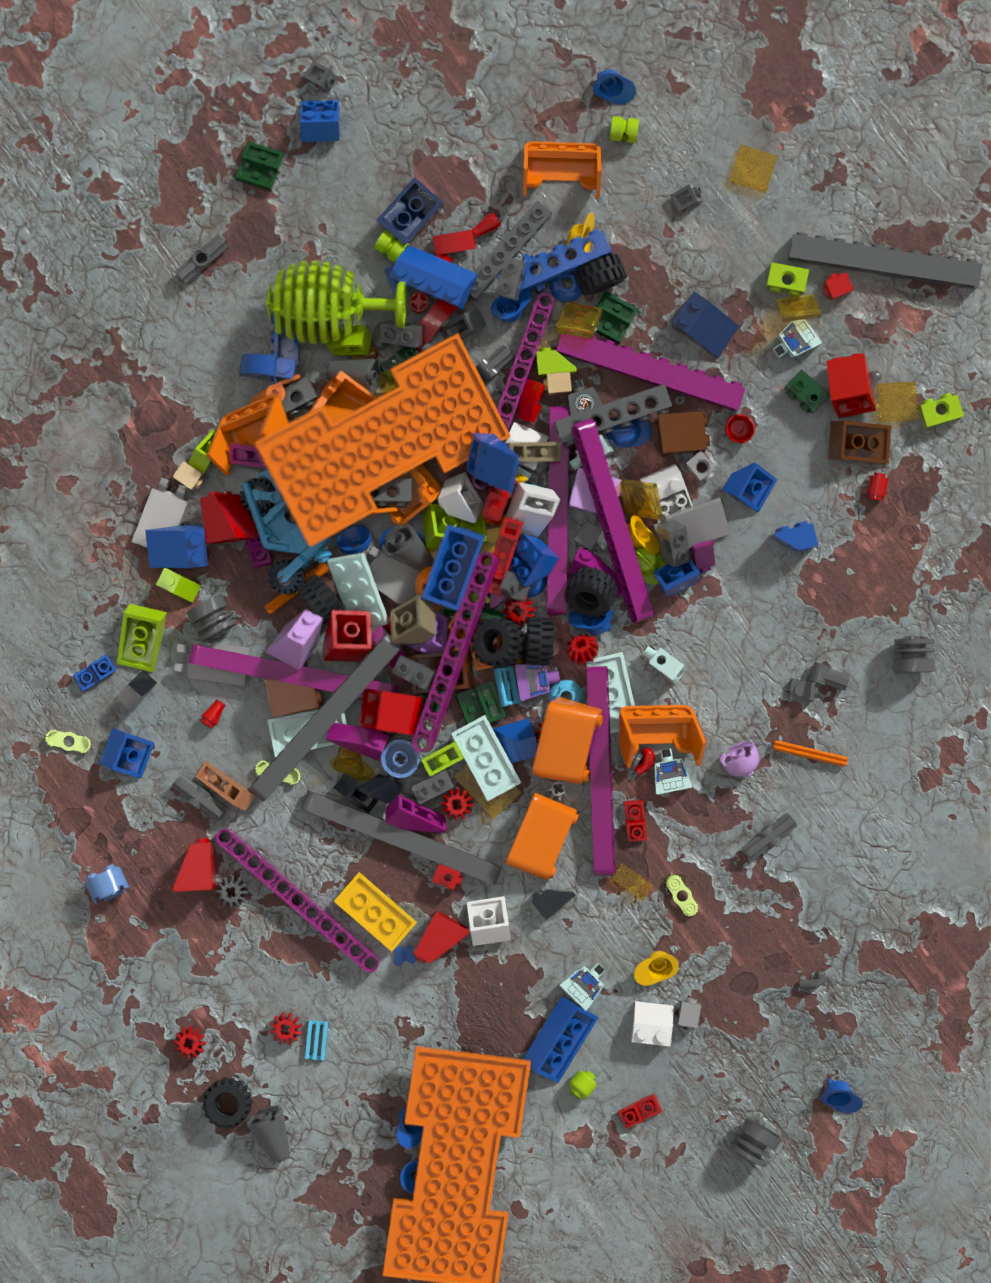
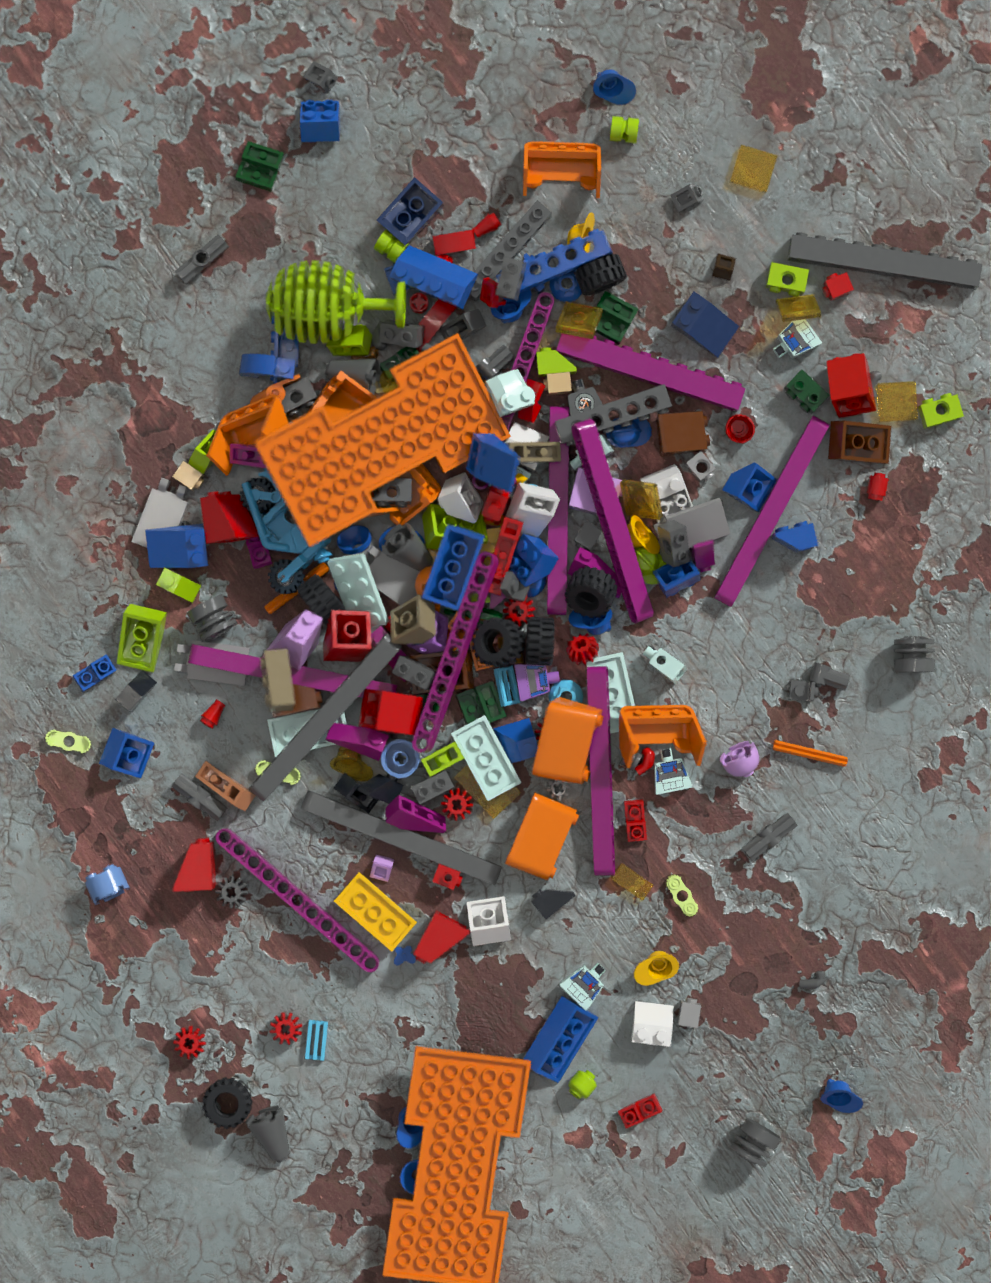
(277, 680): none -> dark tan wedge
(381, 868): none -> lavender slope
(488, 293): none -> red bracket
(510, 392): none -> light aqua slope
(724, 267): none -> dark brown slope
(771, 511): none -> magenta beam

